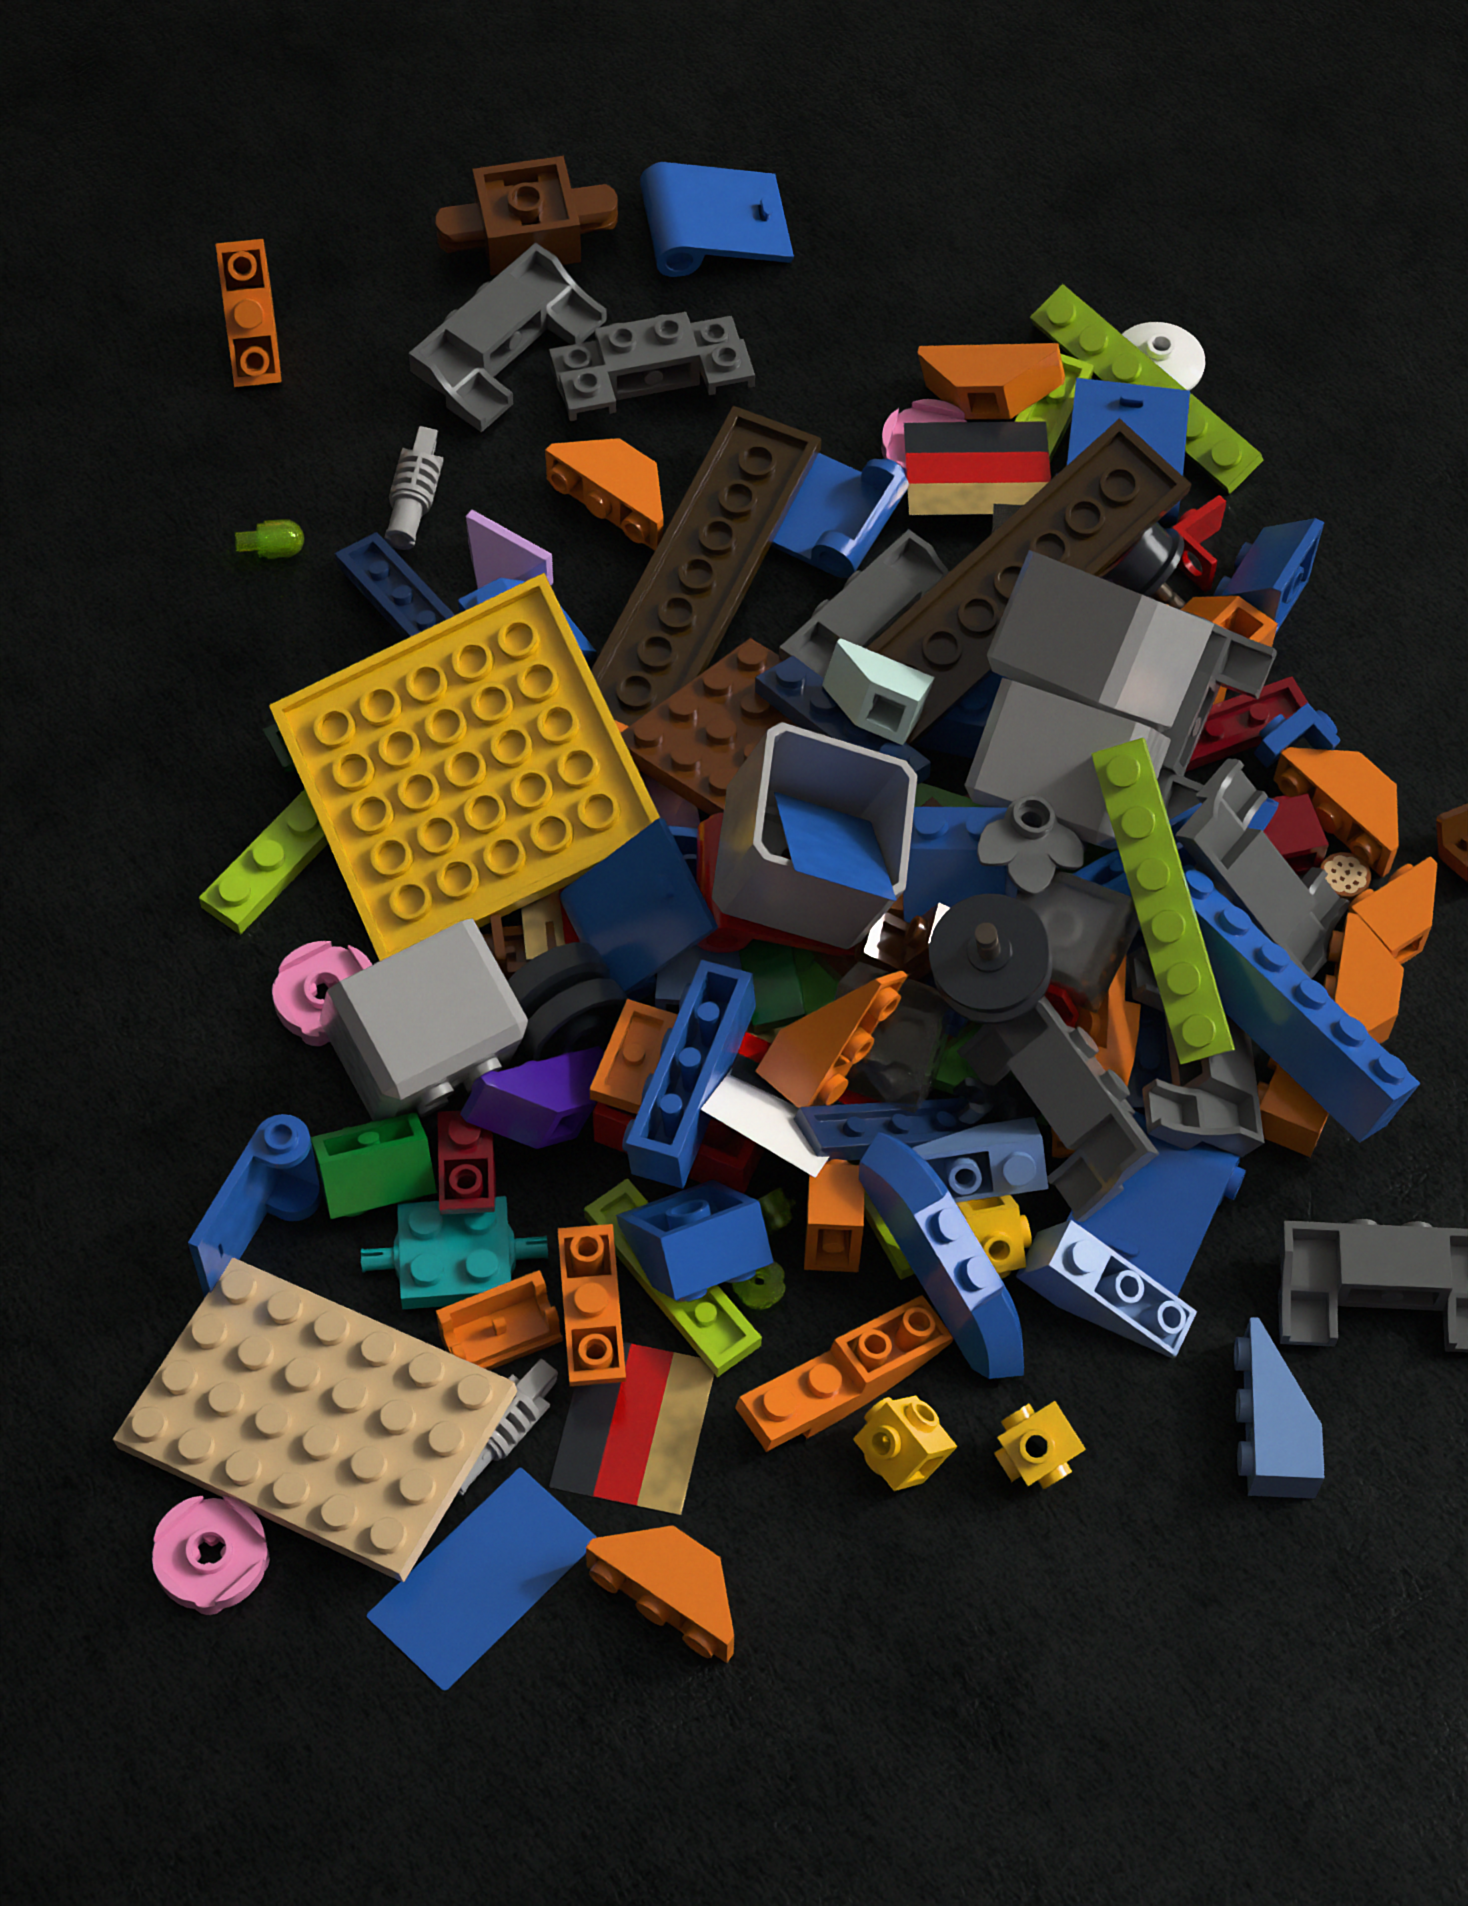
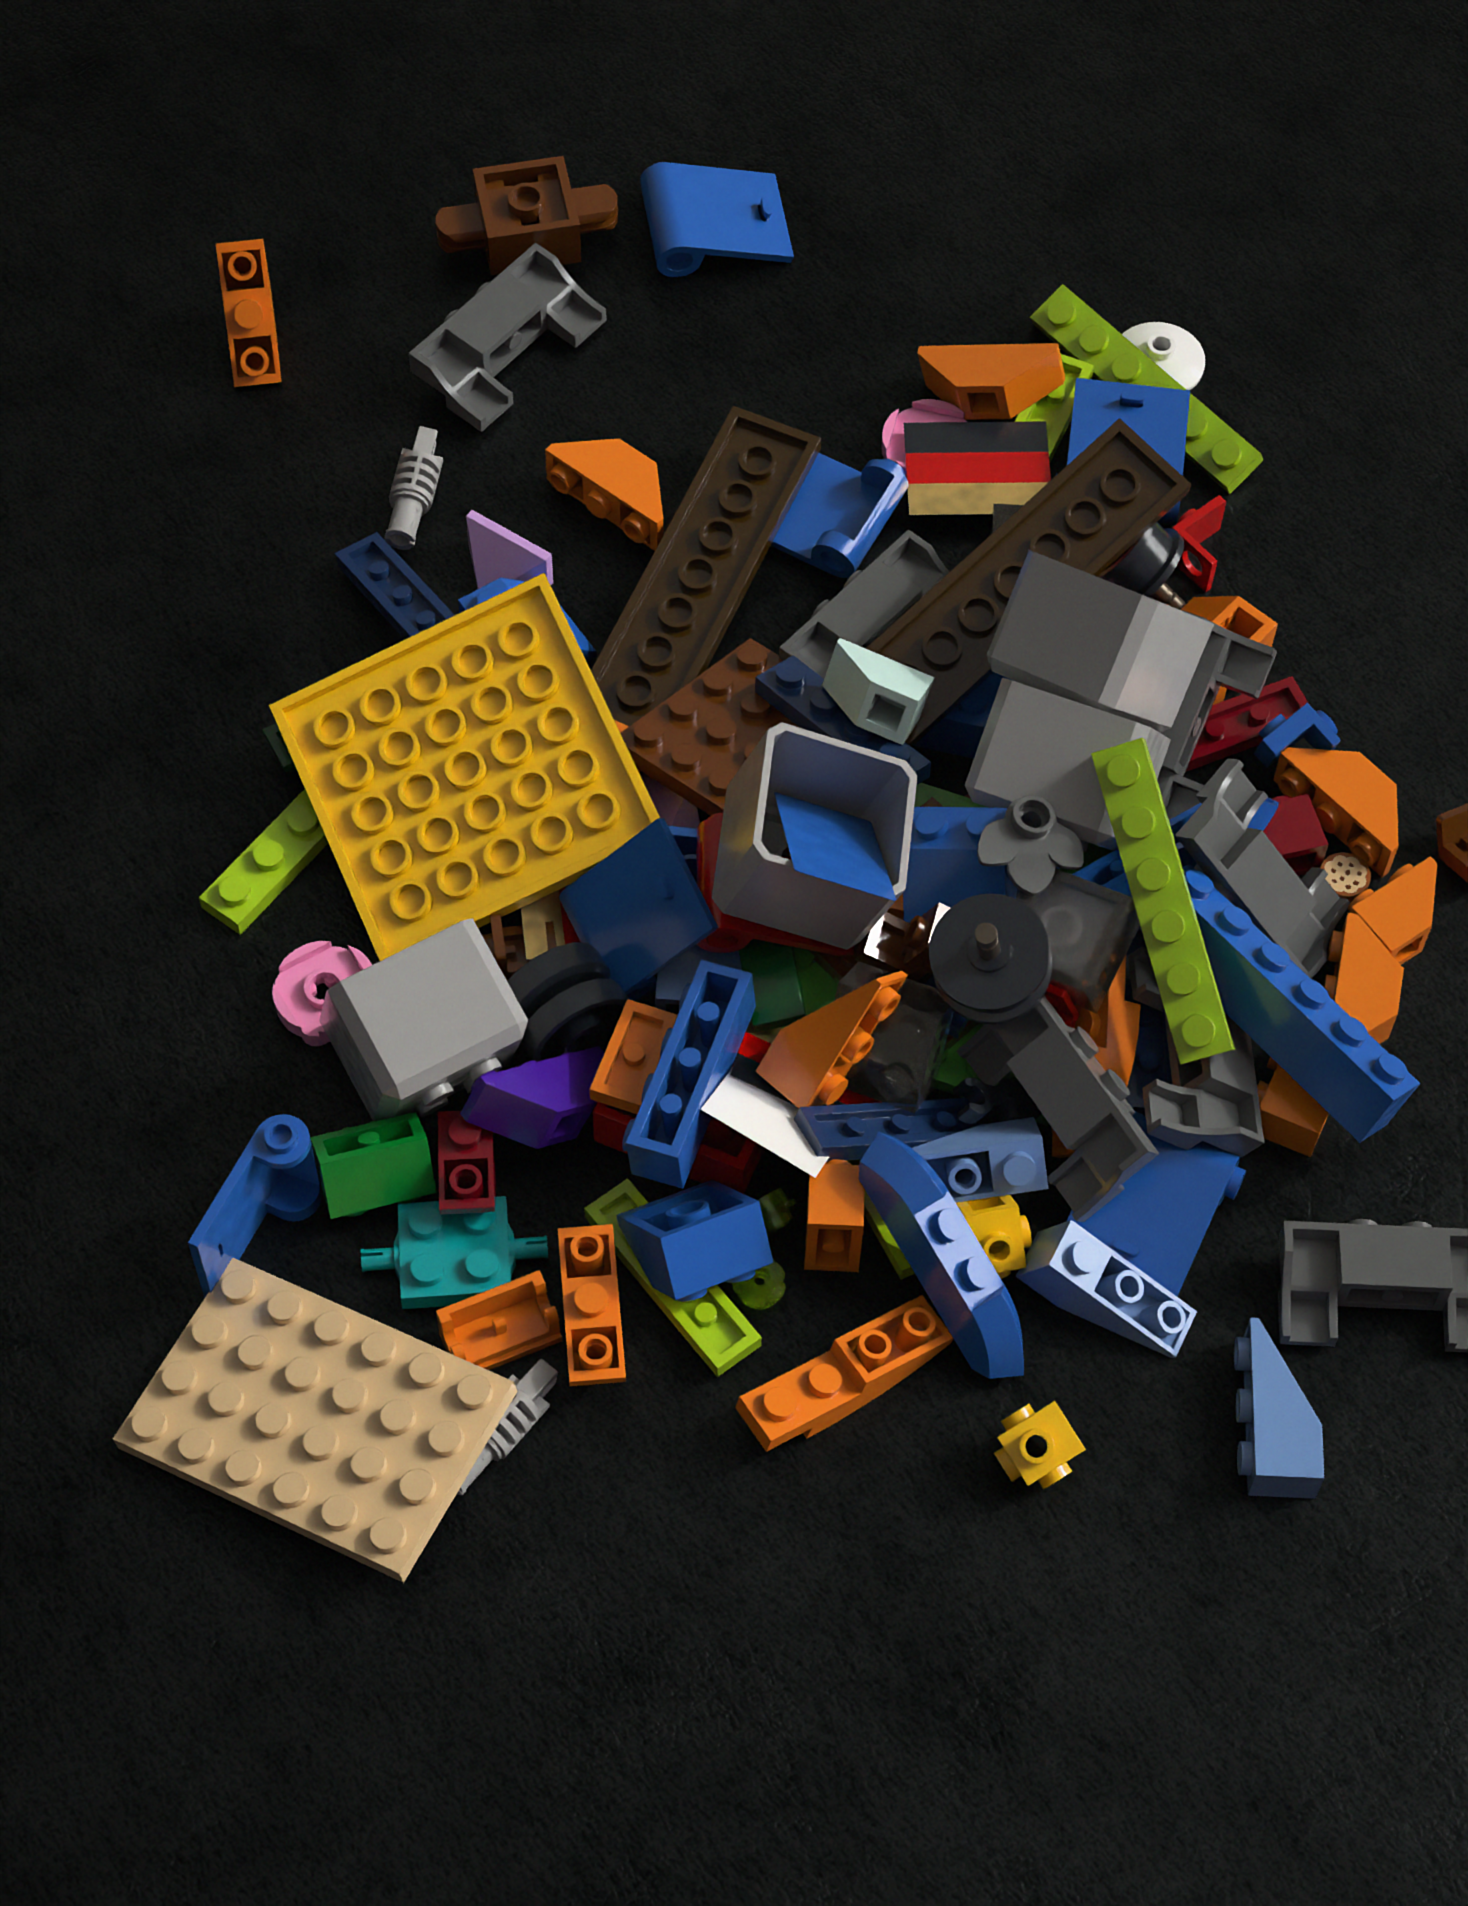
(210, 1585): bright pink plate -> none
(272, 539): clear neon green cylinder -> none
(481, 1578): blue sticker -> none
(637, 1435): sticker -> none
(649, 359): dark grey bracket -> none
(671, 1582): orange slope -> none
(903, 1441): yellow brick -> none
(1274, 568): blue slope -> none

